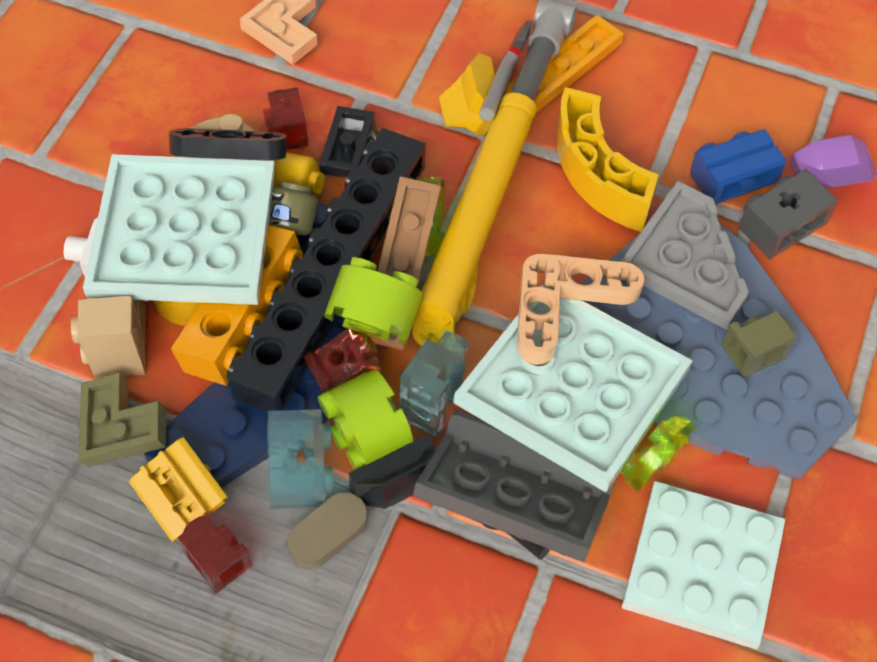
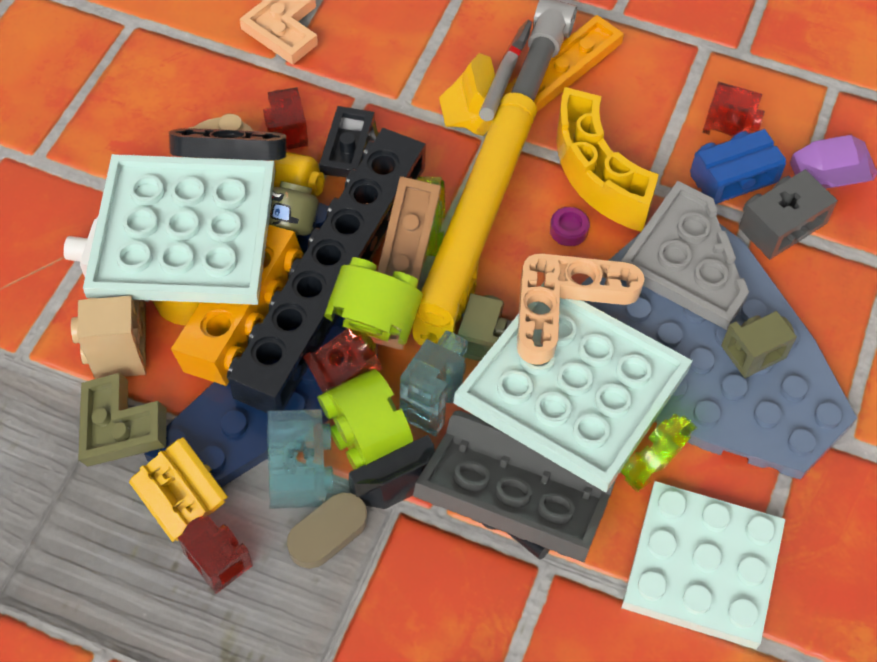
(482, 325): none -> olive brick
(569, 226): none -> magenta tile
(733, 110): none -> clear red brick

